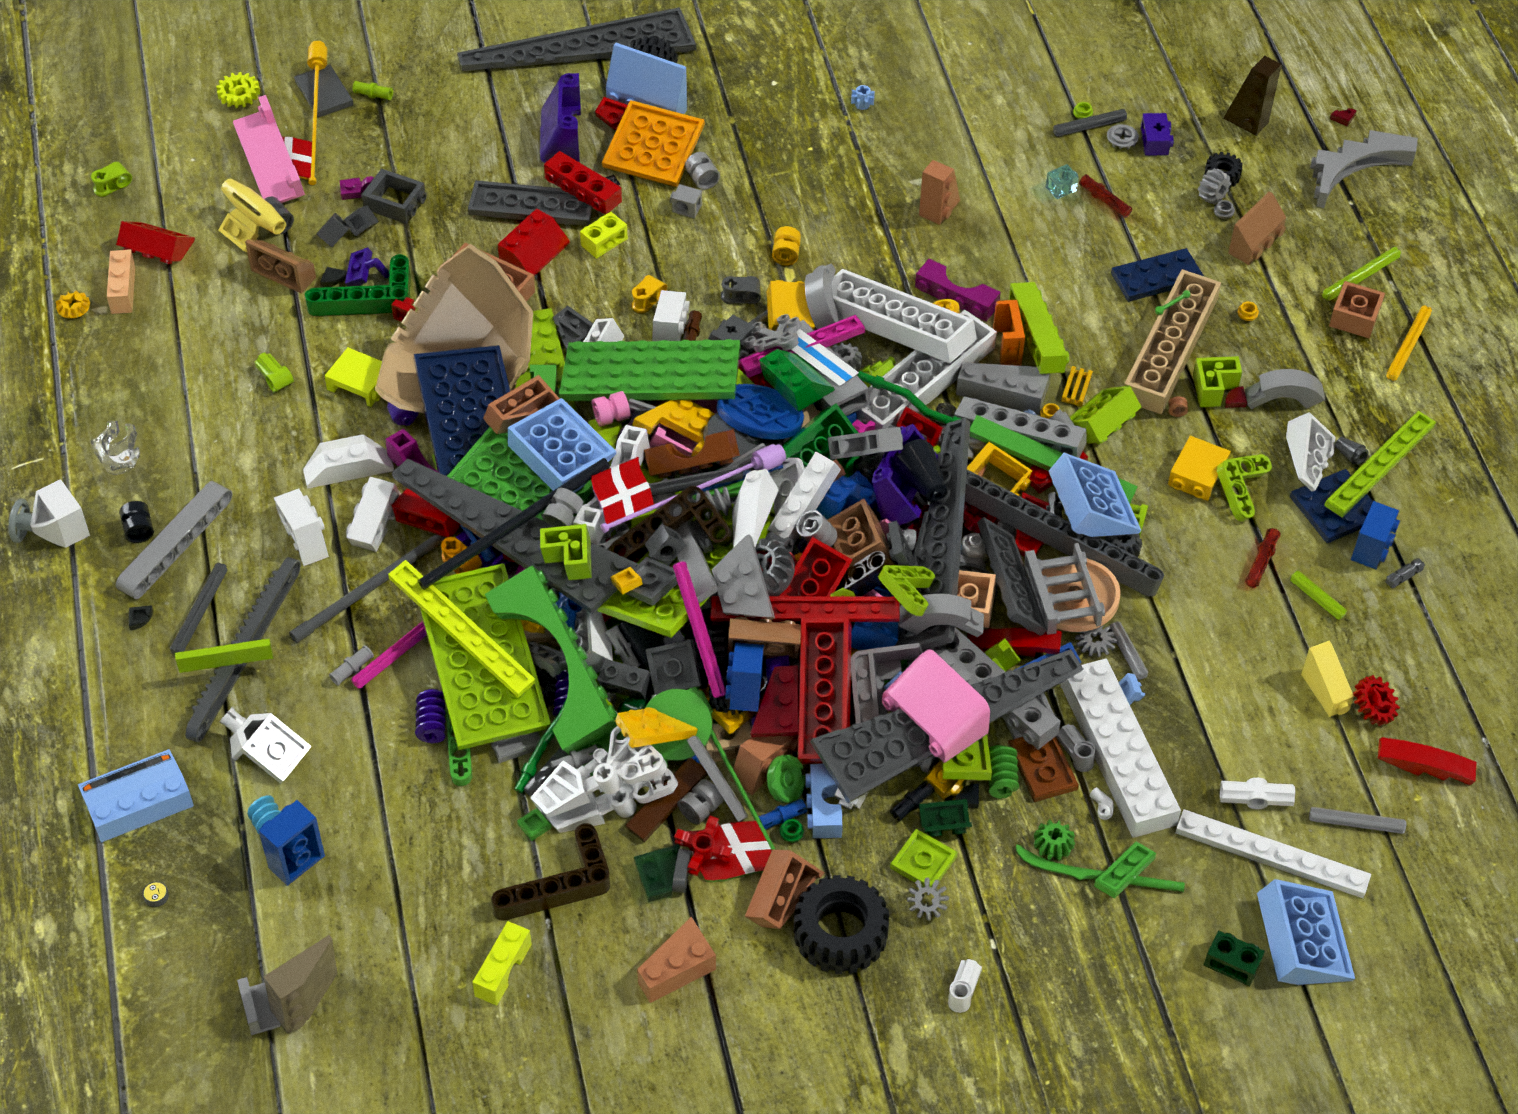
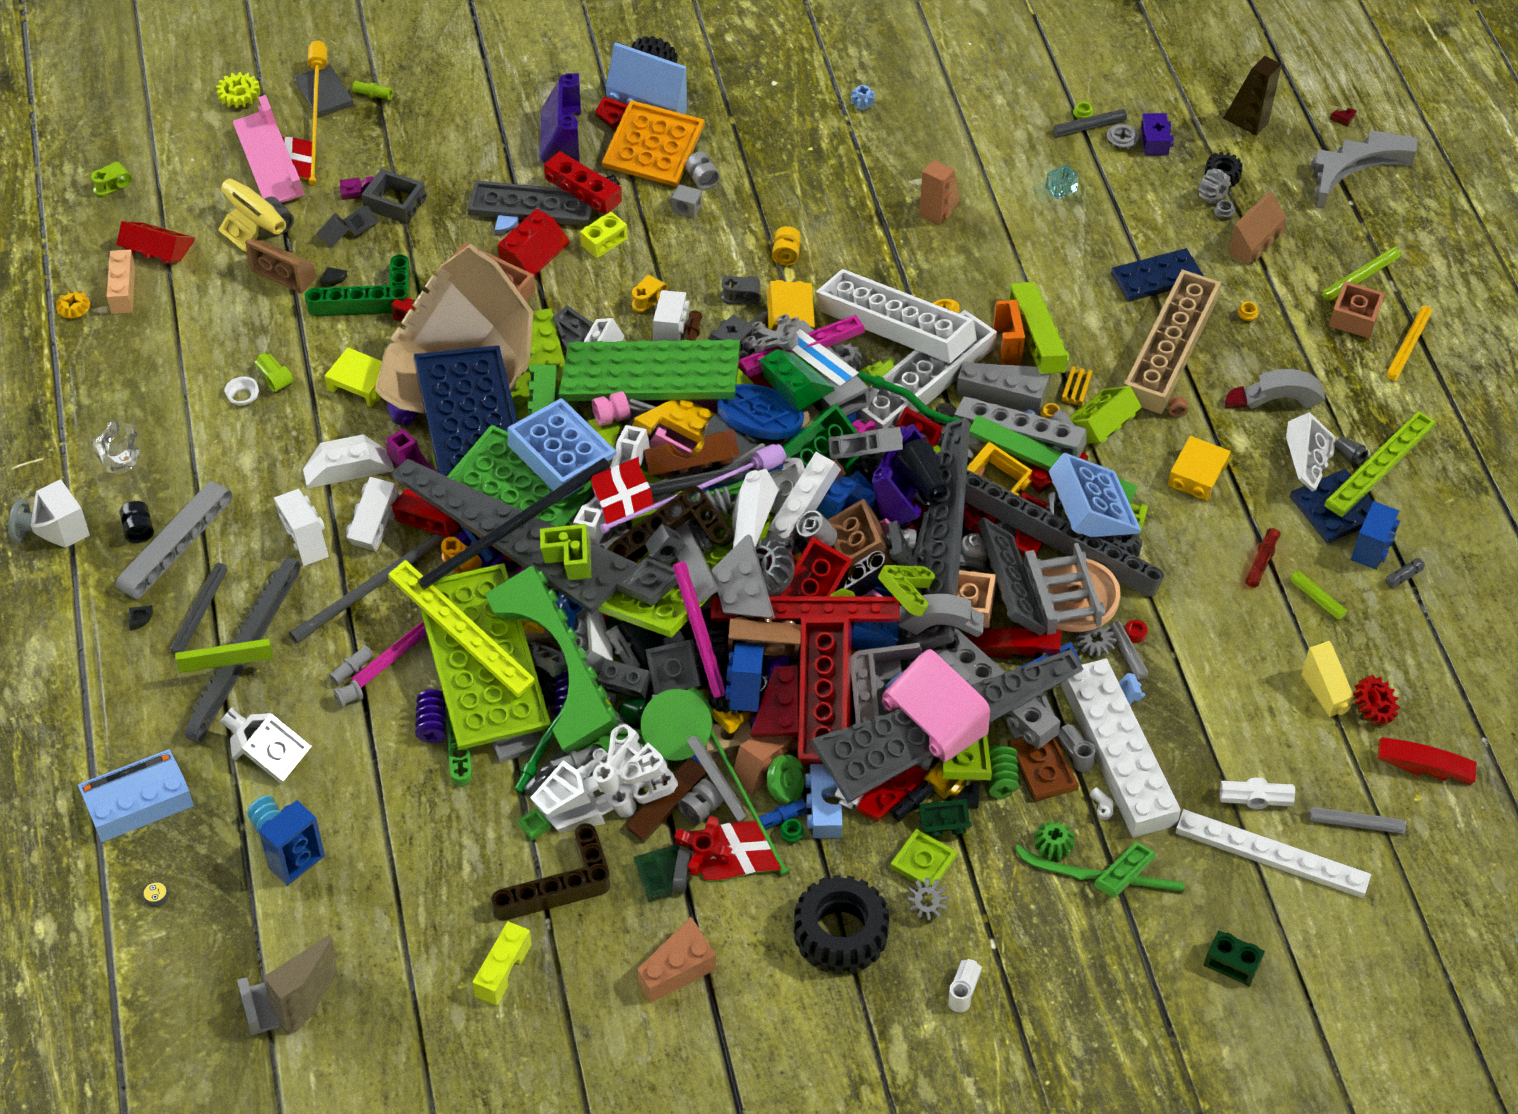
(242, 383): none -> white piece
(348, 693): none -> light grey bush
(359, 267): dark purple plate -> none
(505, 223): none -> light blue tile
(519, 404): nougat wedge -> none
(563, 507): light grey wheel -> none
(583, 42): dark grey wing -> none
(626, 580): yellow tile -> none
(652, 727): yellow wing -> none
(780, 888): nougat wedge -> none
(820, 297): light grey arch -> none
(884, 797): none -> red wing
(978, 300): magenta arch -> none
(1003, 655): lime panel -> none
(1099, 191): clear red pin -> none
(1136, 631): none -> red tile
(1160, 309): bright green hinge -> none
(1214, 376): lime brick -> none
(1238, 474): lime beam -> none
(1304, 934): light blue slope -> none

